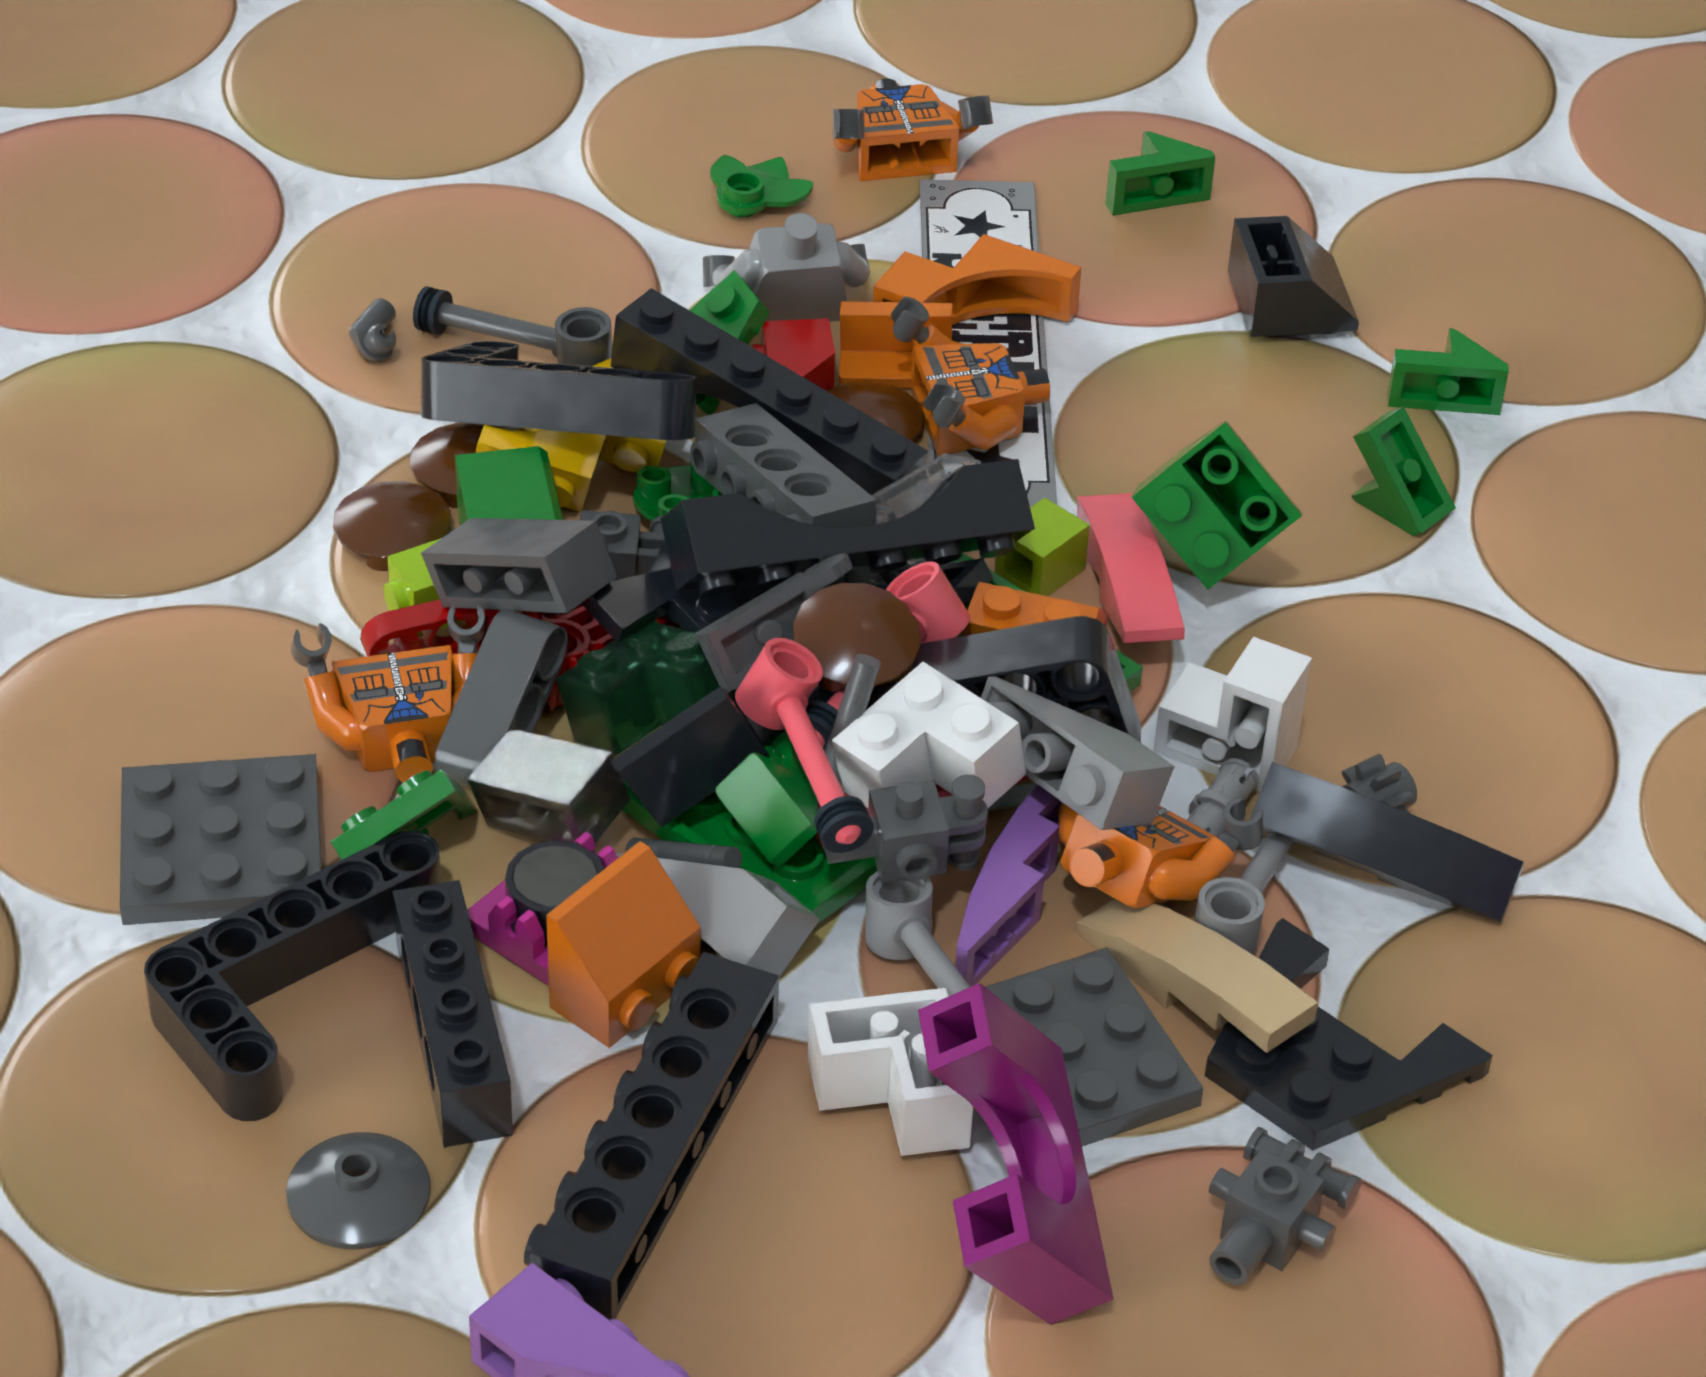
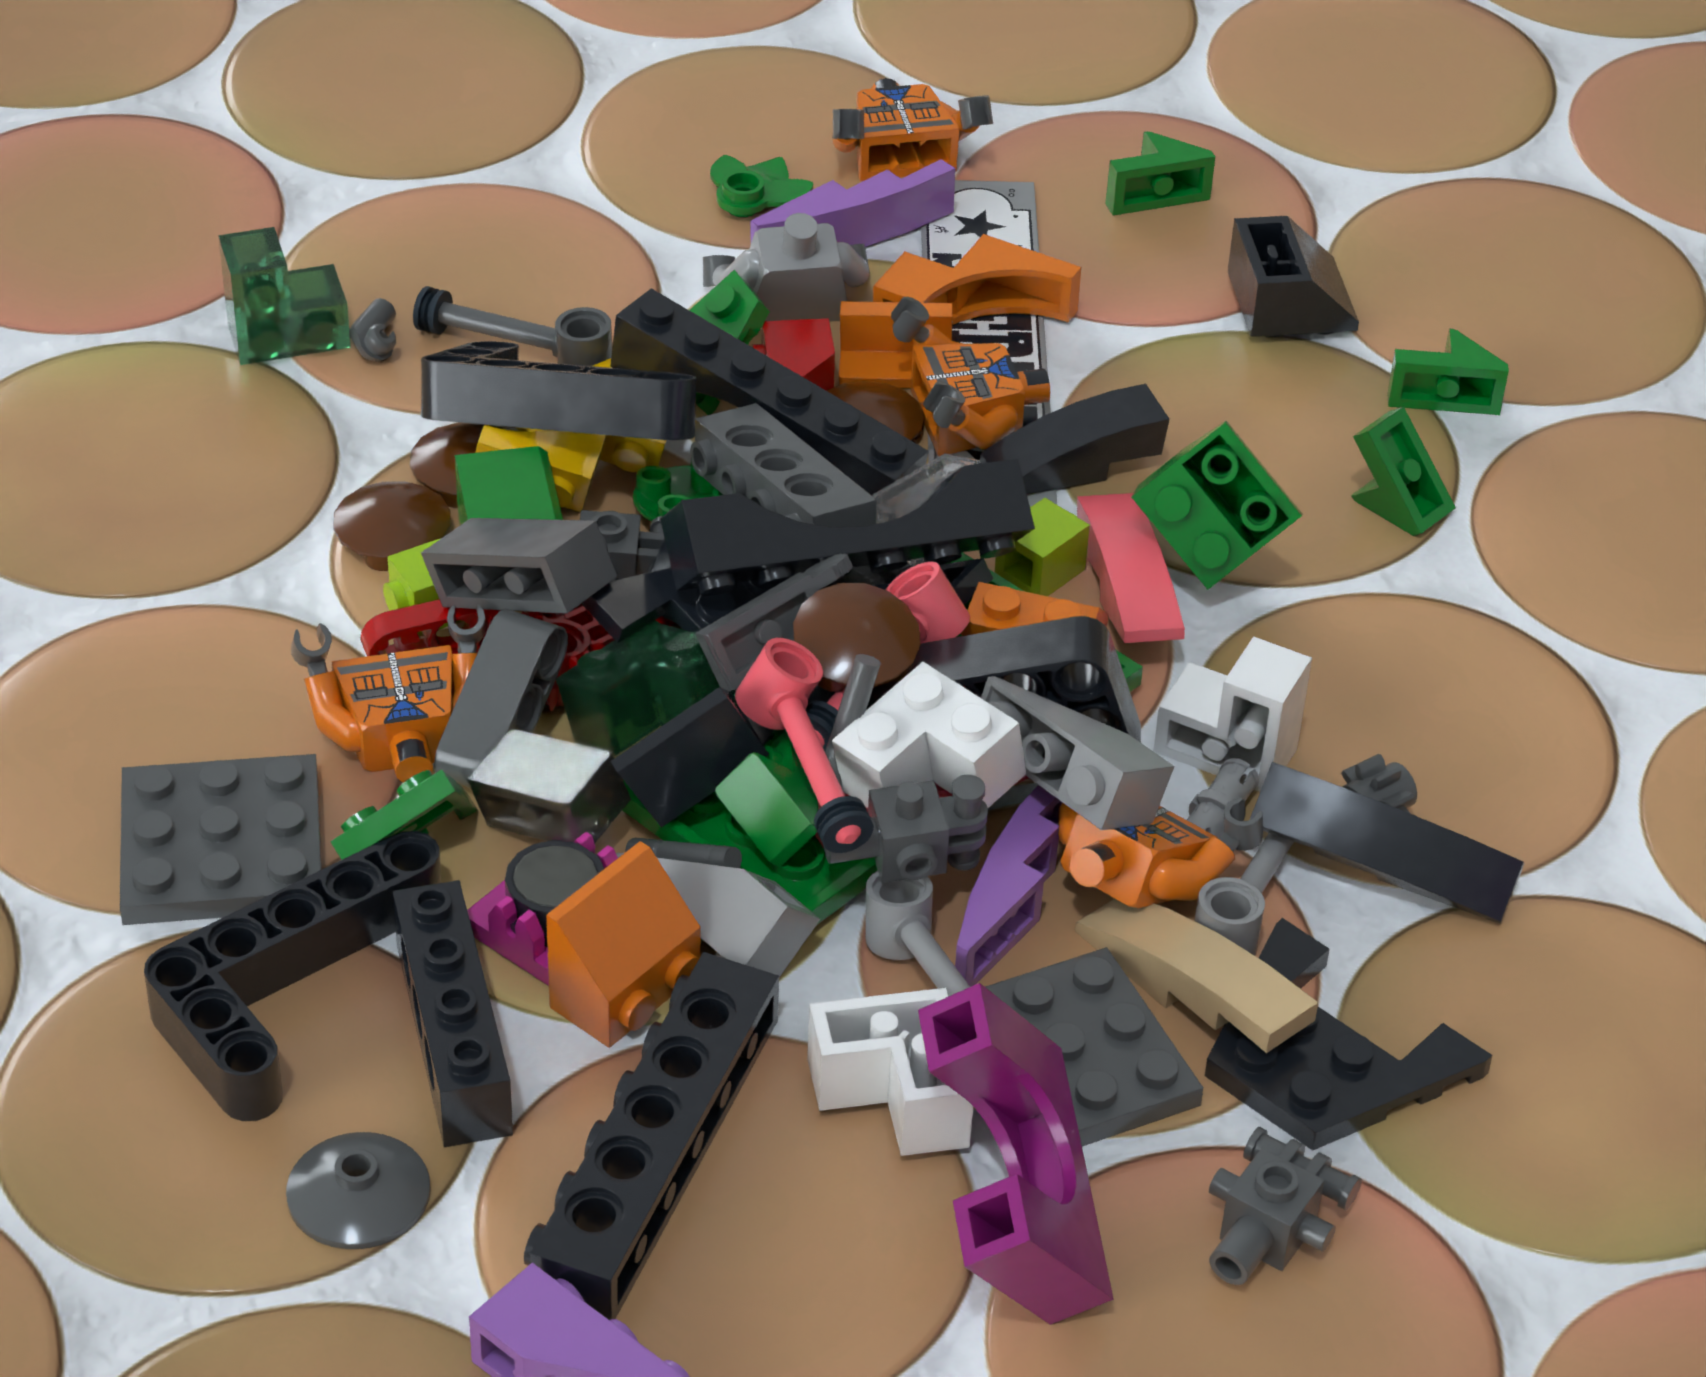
(275, 309): none -> clear green brick
(874, 208): none -> medium lavender slope
(1084, 438): none -> black slope

